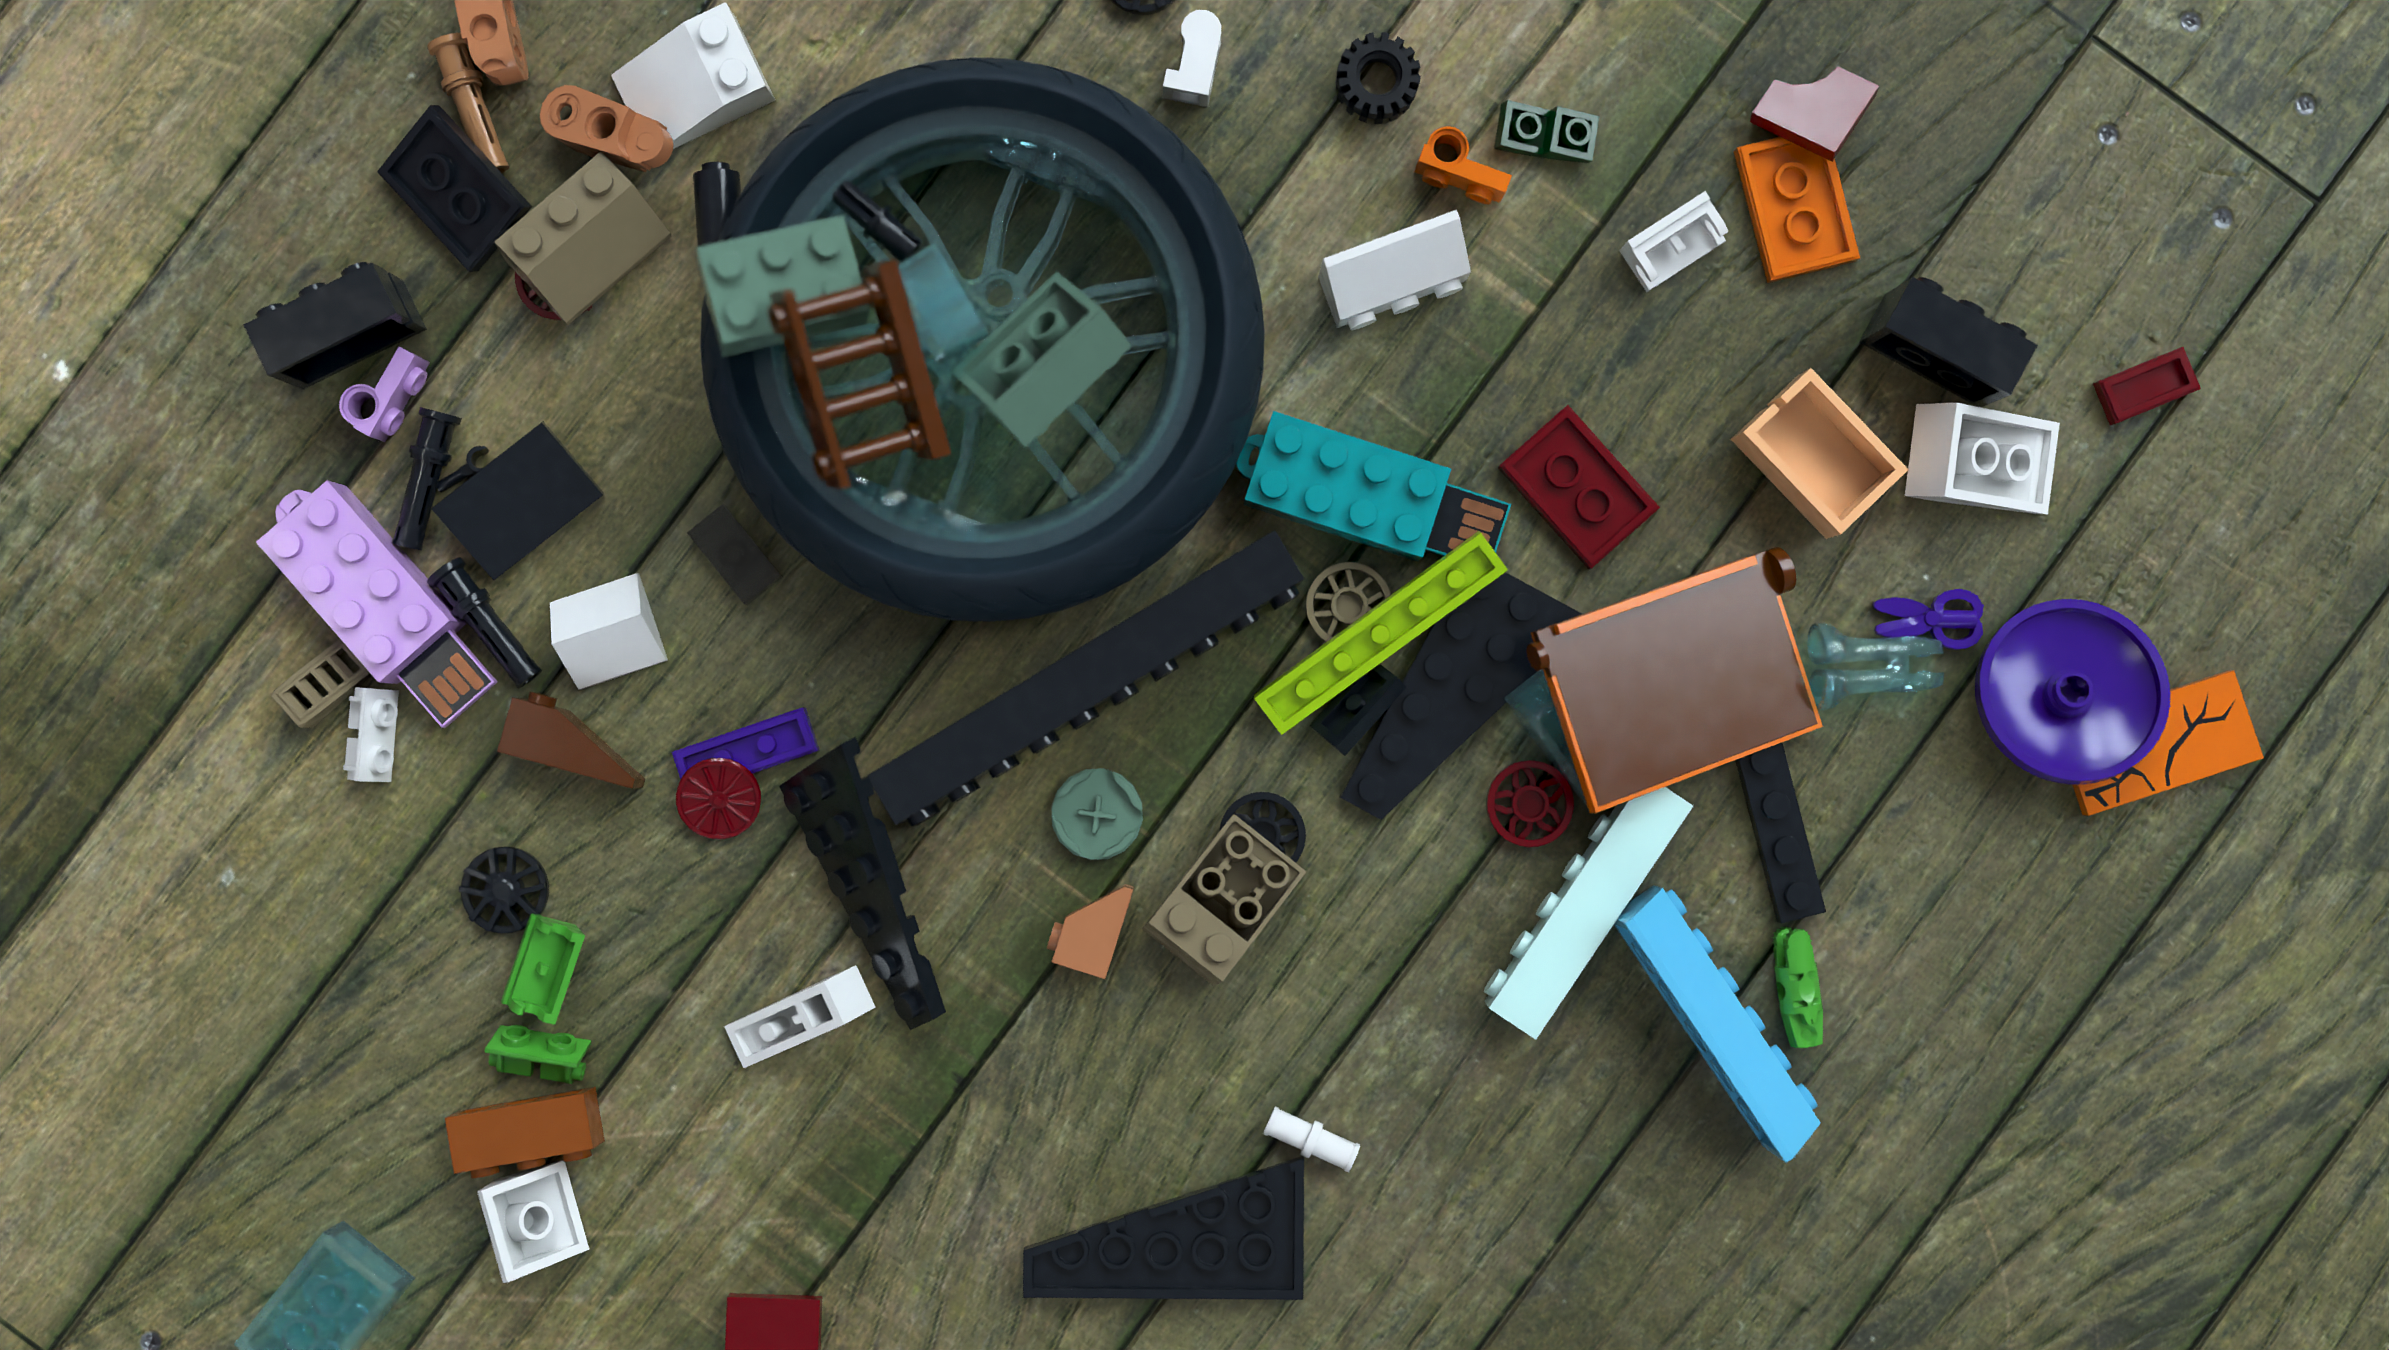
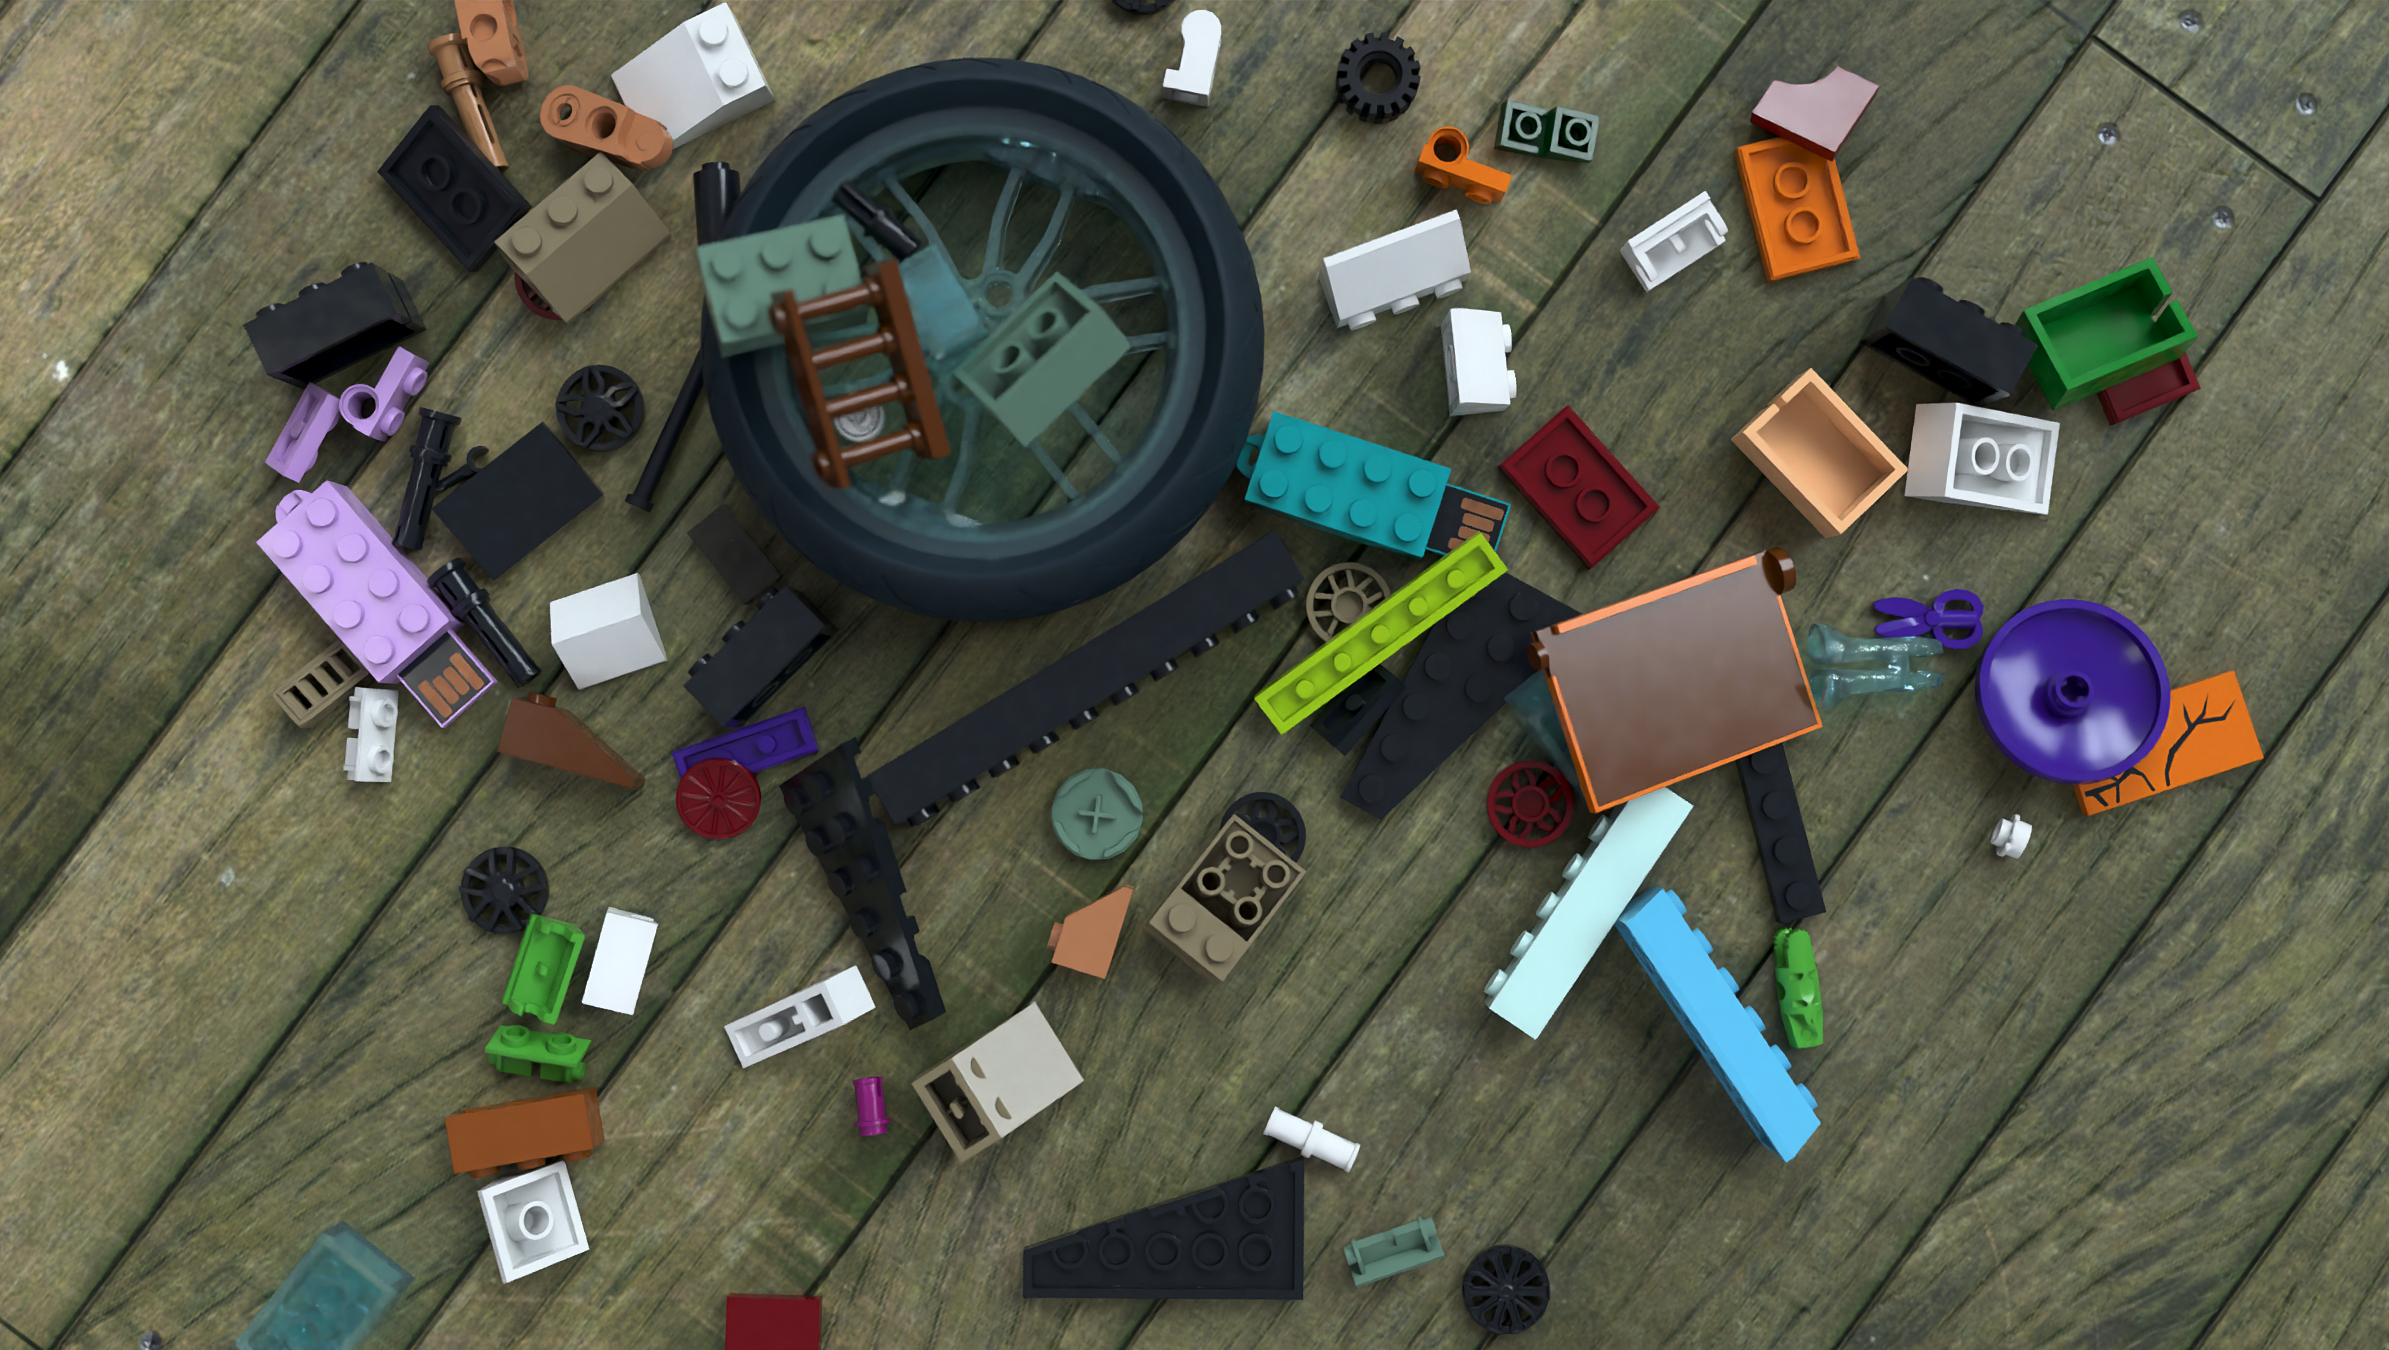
(303, 433): none -> lavender plate
(600, 408): none -> black wheel
(620, 961): none -> white hinge
(668, 438): none -> black bar
(759, 656): none -> black brick
(862, 425): none -> white tile
(870, 1106): none -> magenta pin
(997, 1082): none -> slope
(1393, 1251): none -> sand green hinge
(1476, 361): none -> white slope
(1506, 1289): none -> black wheel
(2011, 836): none -> white plate
(2105, 333): none -> green piece

